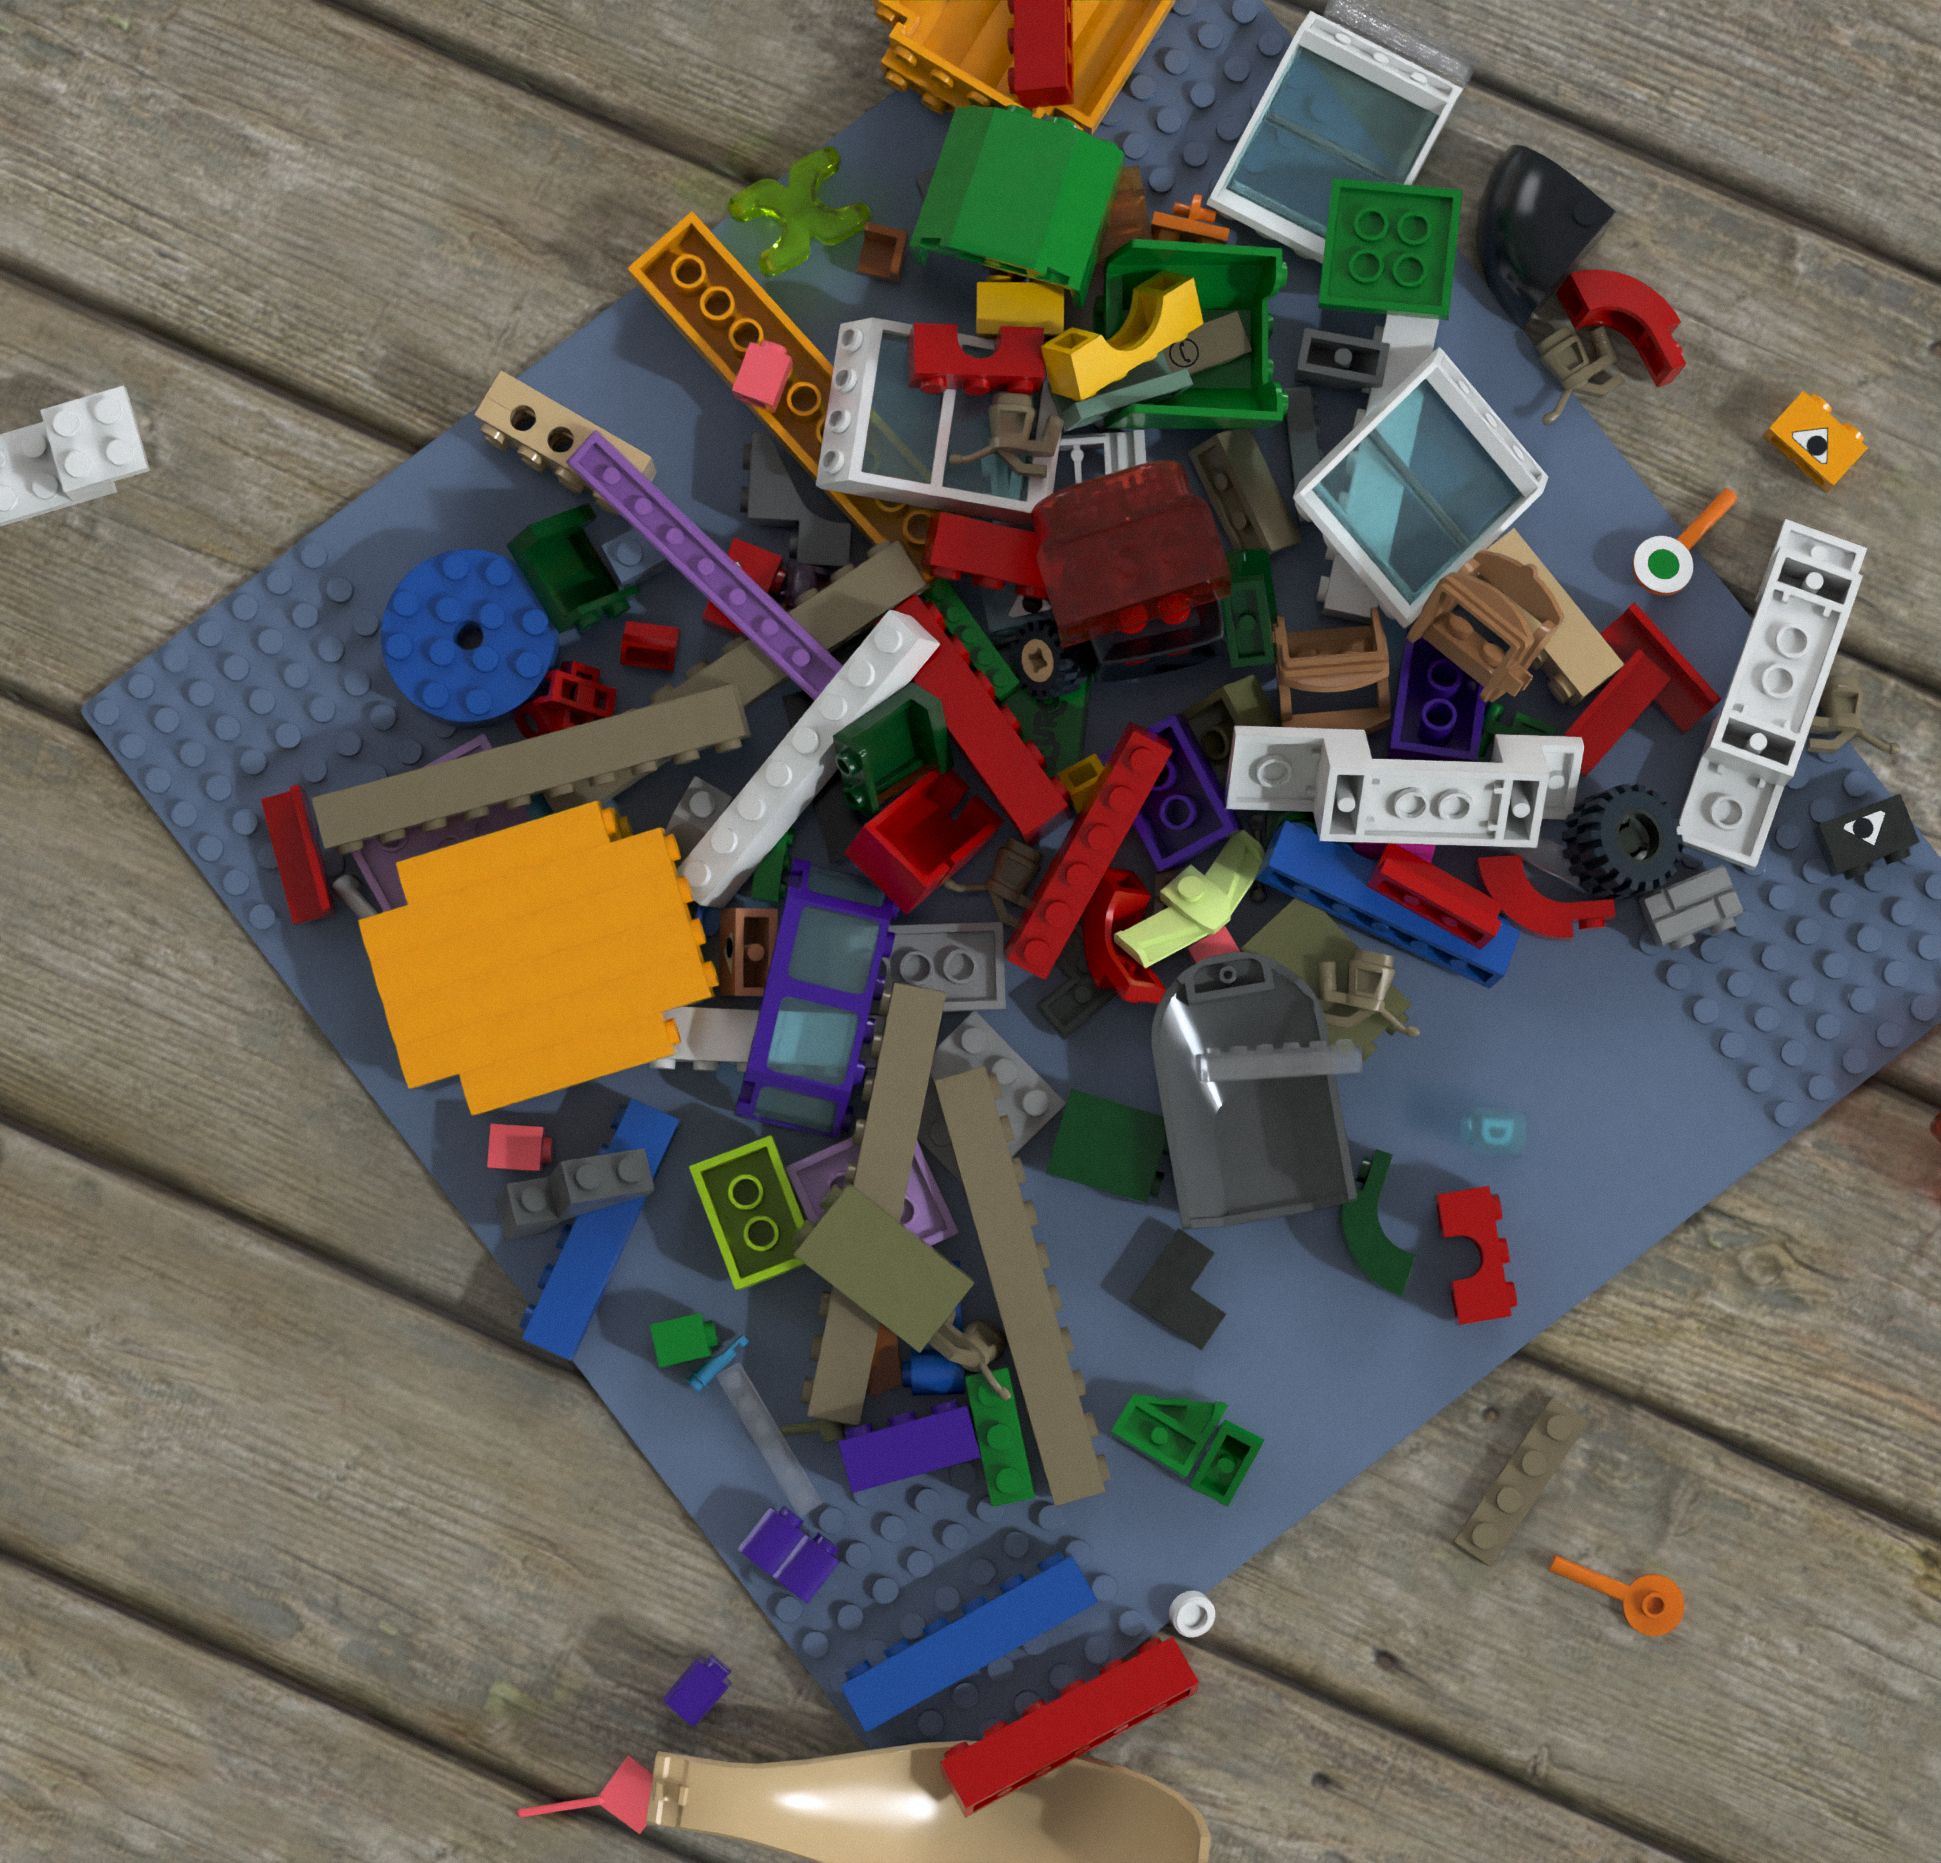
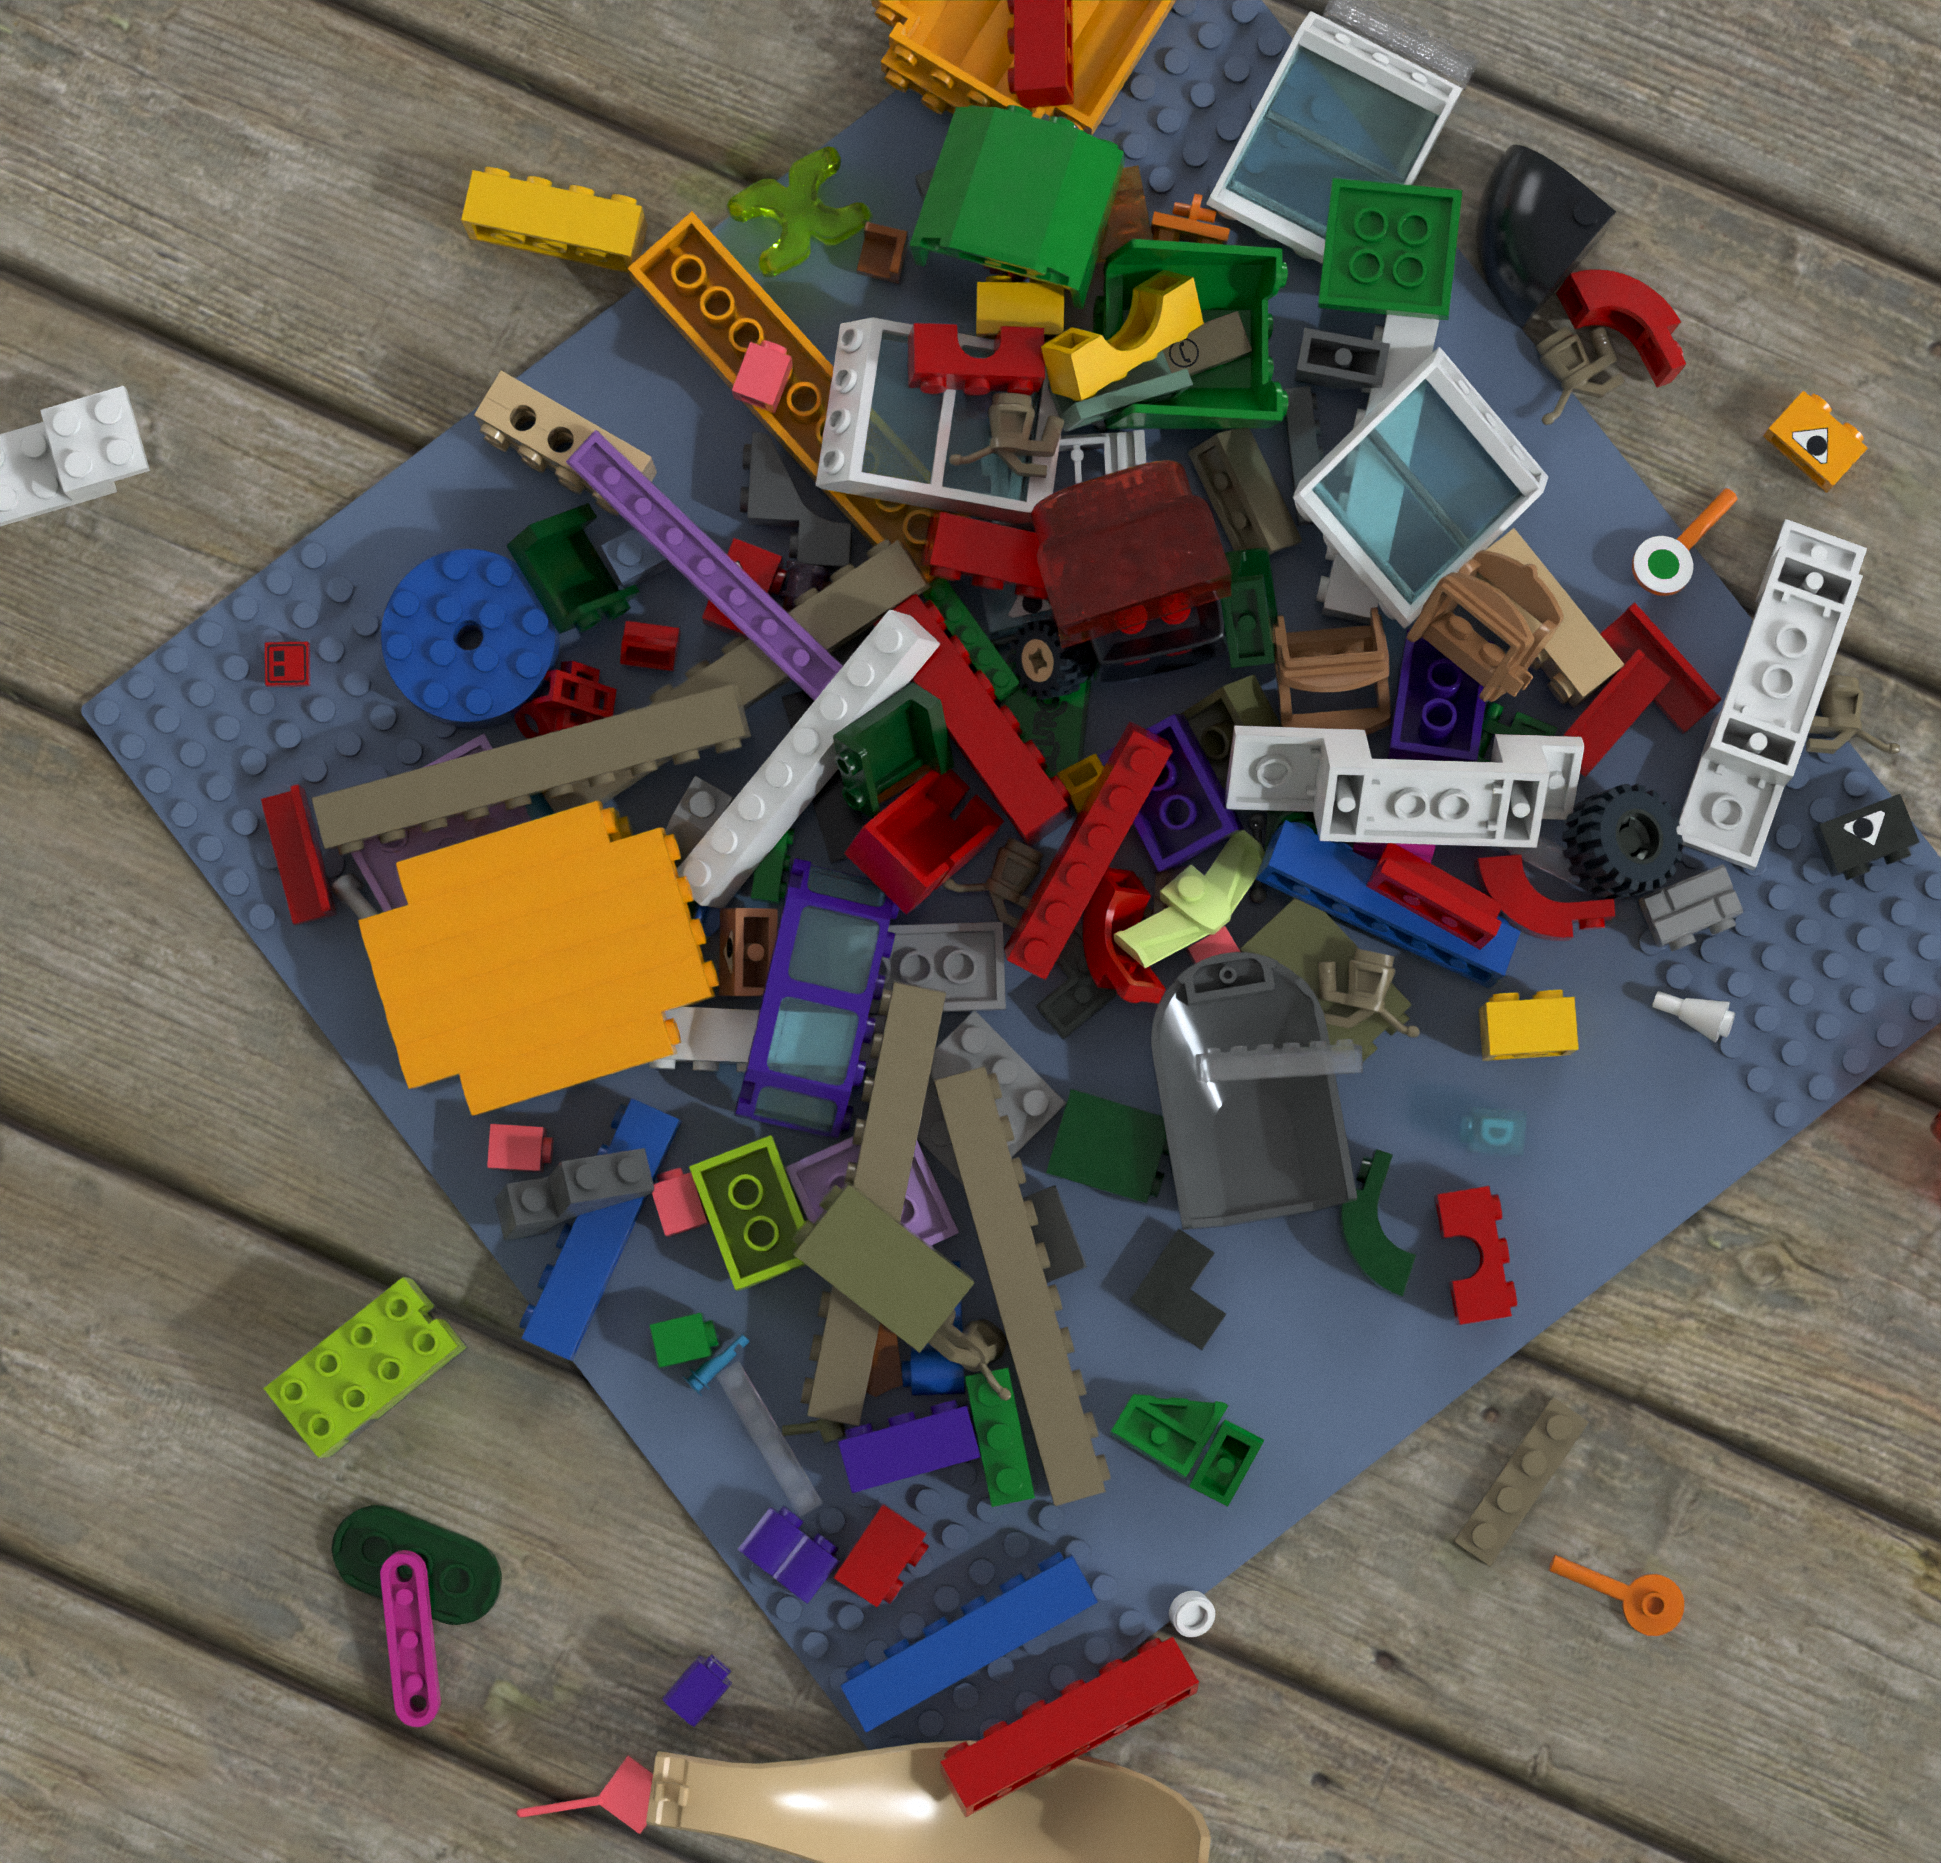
(287, 664): none -> red tile
(365, 1368): none -> lime piece
(410, 1638): none -> dark pink plate
(460, 1570): none -> dark green tile
(554, 220): none -> yellow brick
(678, 1202): none -> coral brick
(881, 1556): none -> red brick
(1056, 1233): none -> dark grey slope
(1528, 1027): none -> yellow brick
(1706, 1016): none -> white cone

